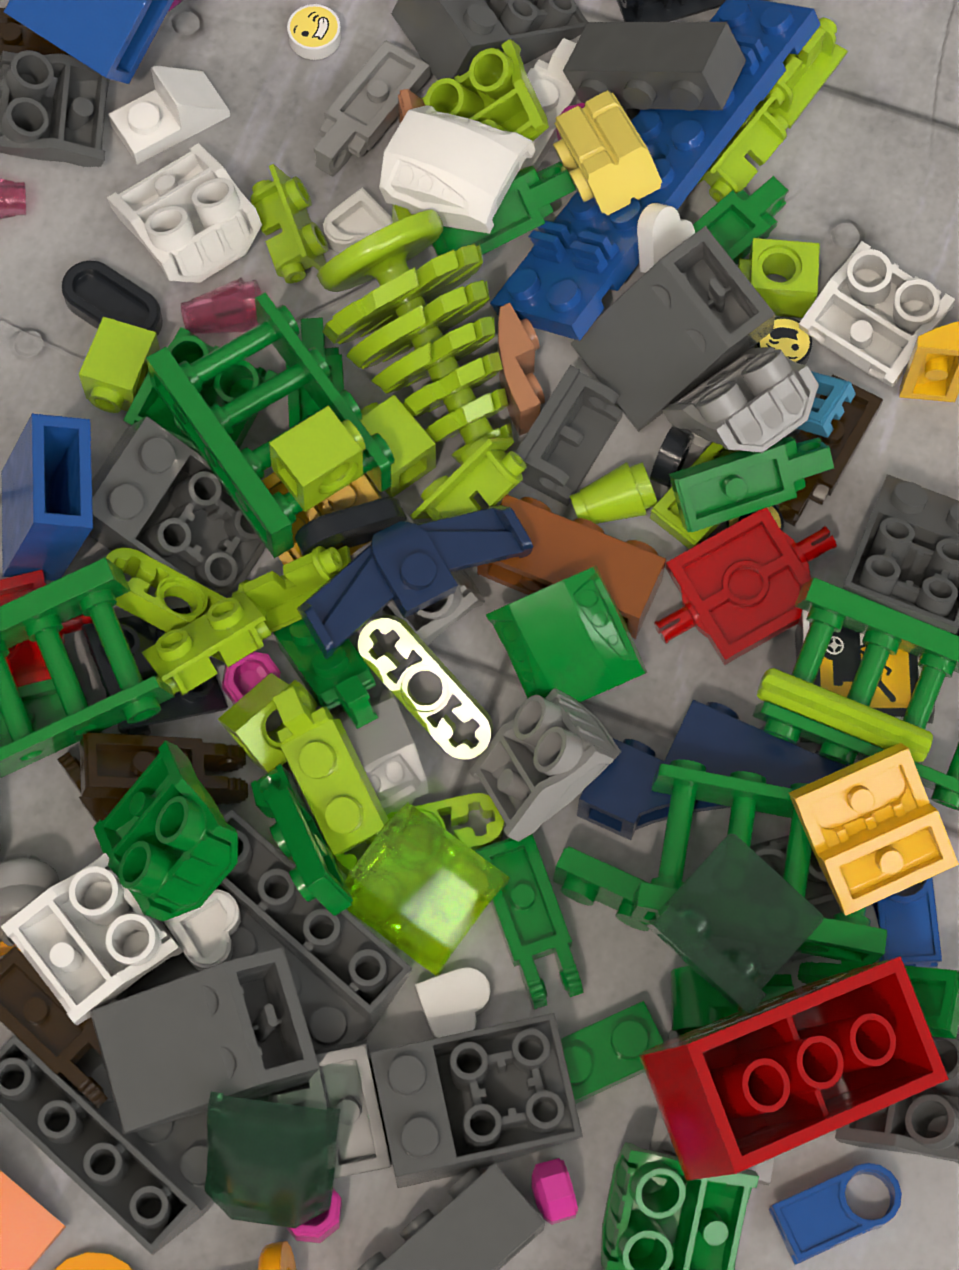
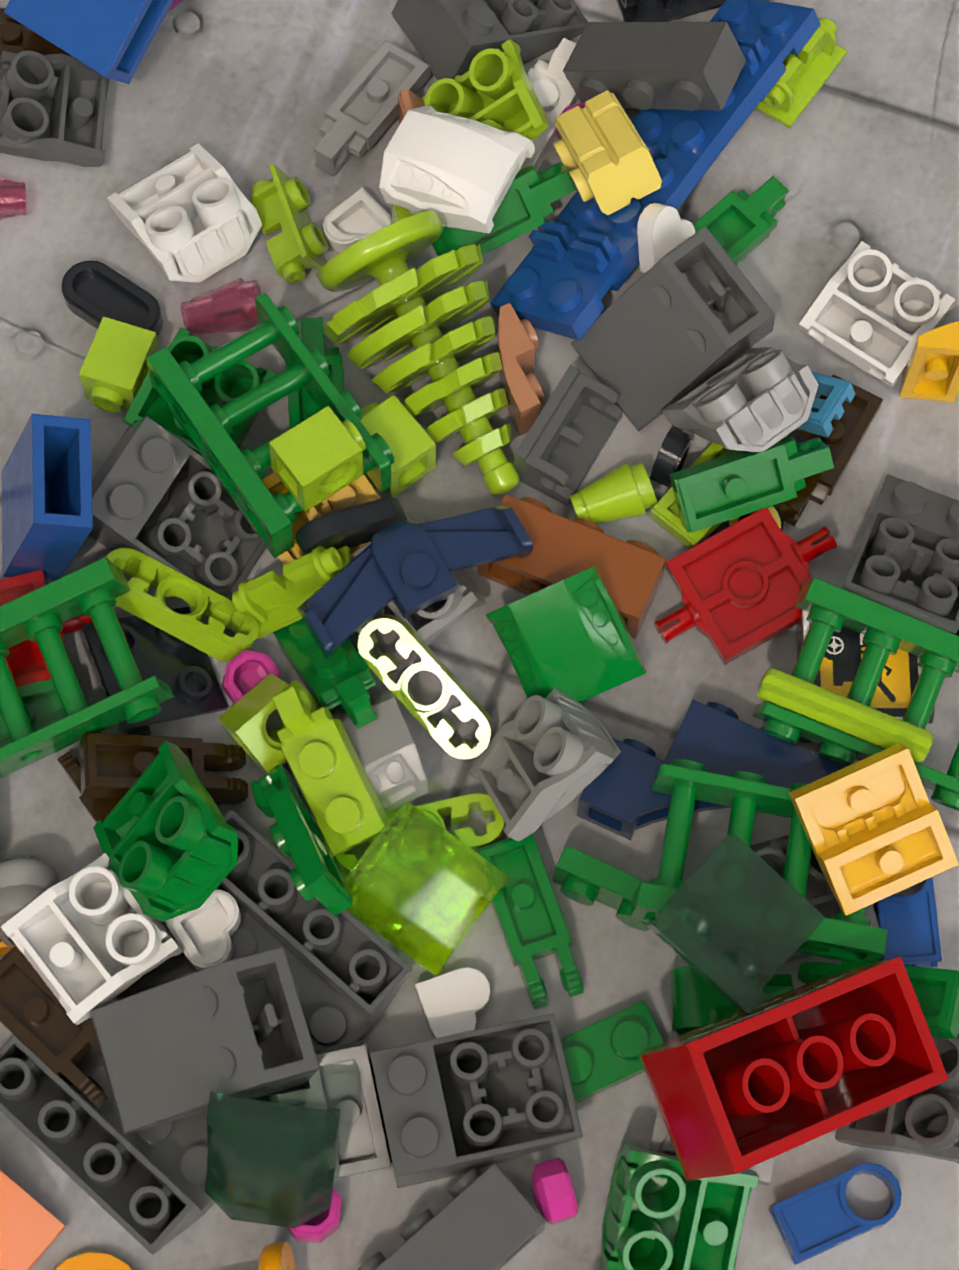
(171, 113): white slope -> none
(229, 627): lime hinge -> none
(314, 31): tile -> none
(484, 471): lime hinge -> none
(756, 137): lime hinge -> none
(789, 338): light yellow tile -> none
(790, 259): lime brick -> none

